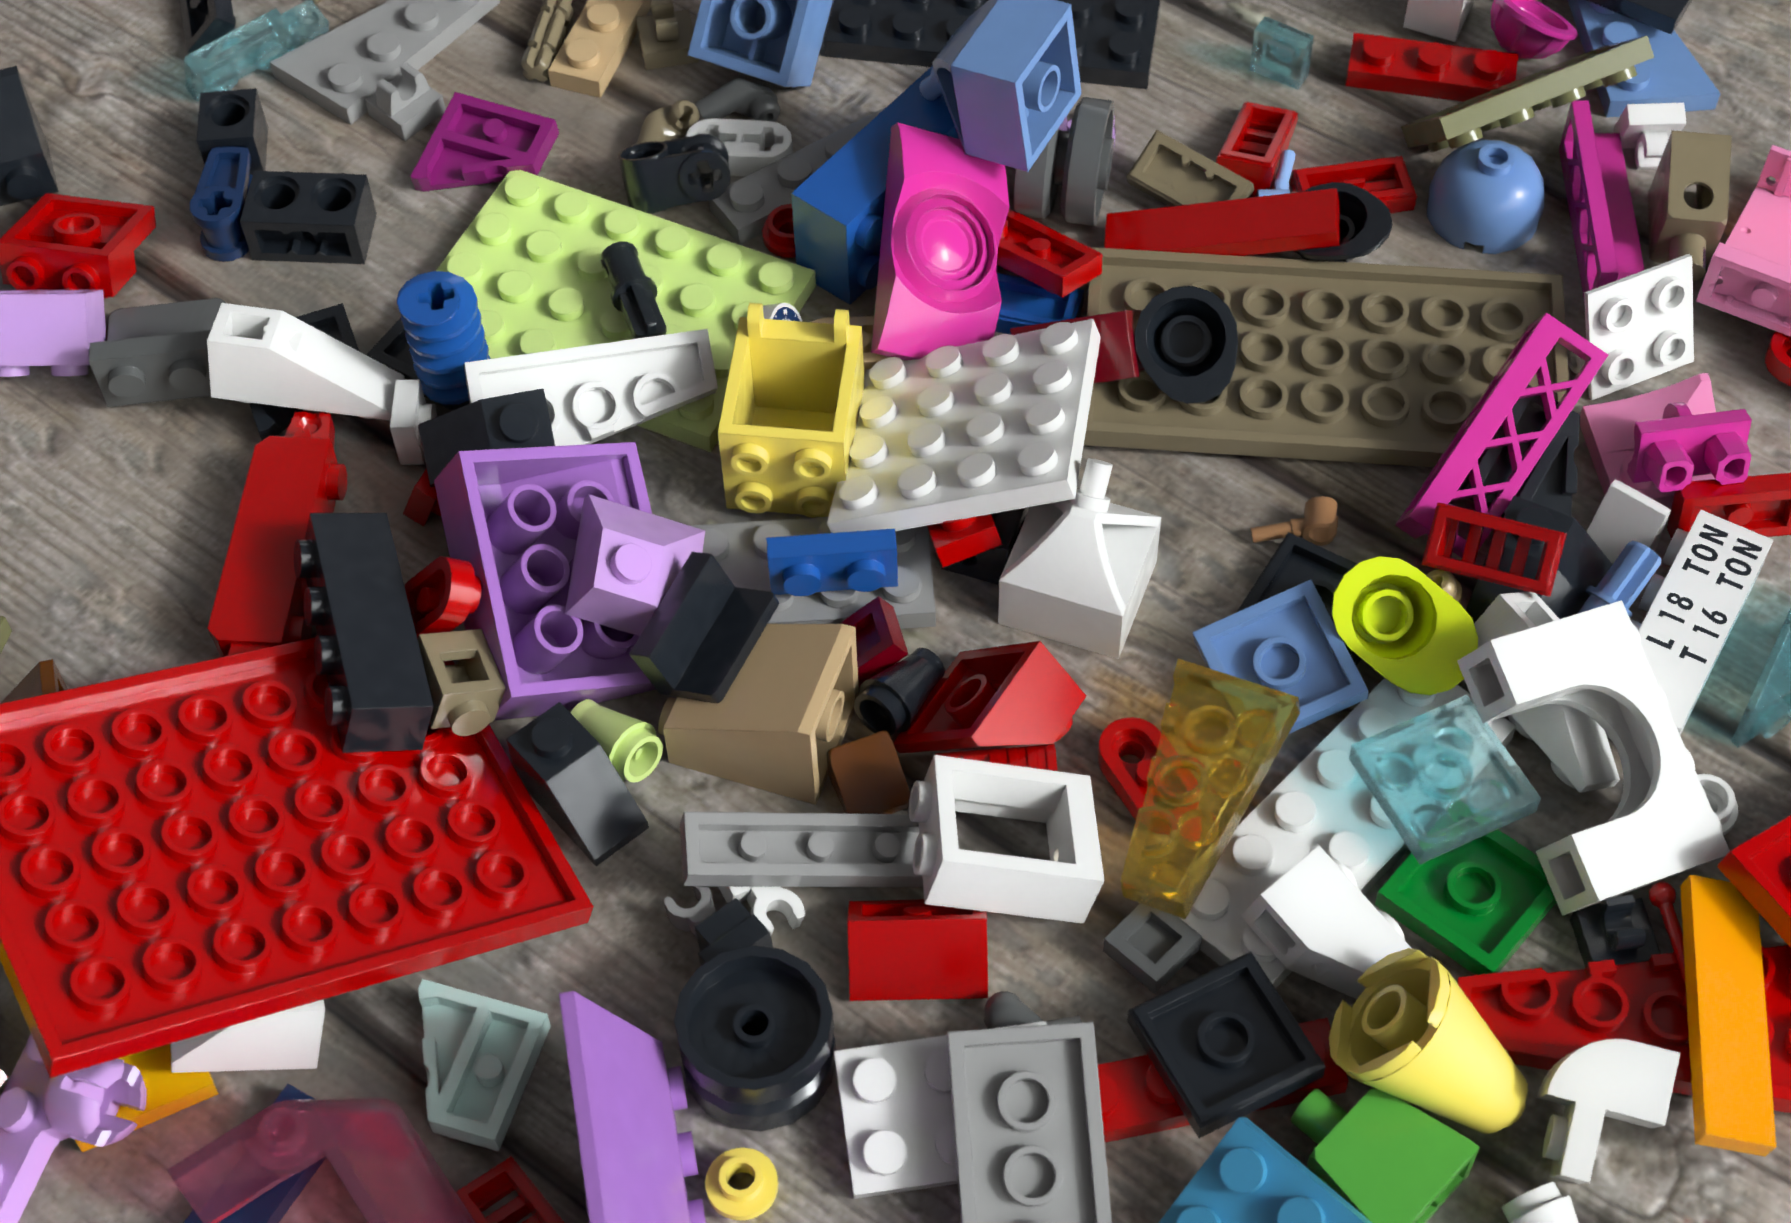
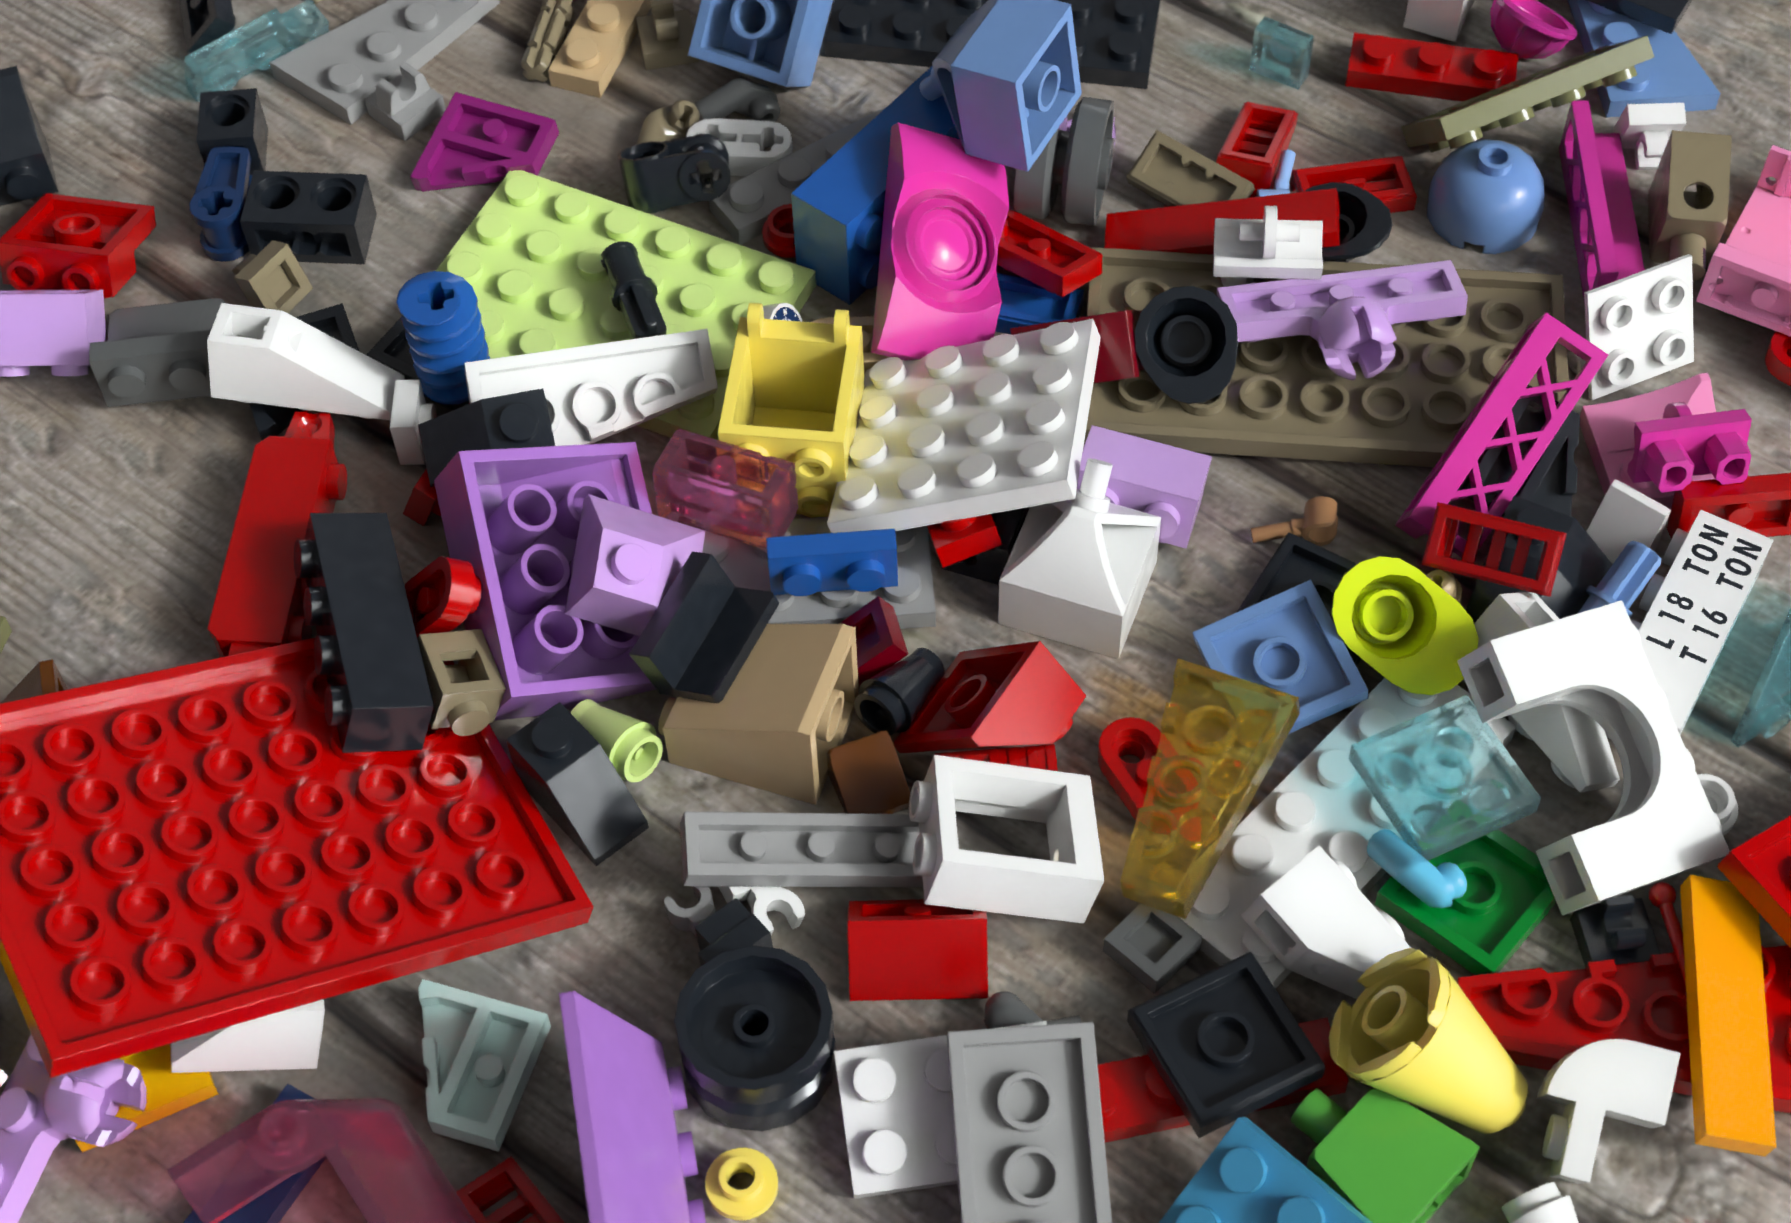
(272, 278): none -> dark tan tile
(725, 488): none -> clear pink brick
(1151, 479): none -> lavender brick
(1266, 249): none -> white hips
(1348, 310): none -> lavender plate
(1430, 884): none -> medium azure arm

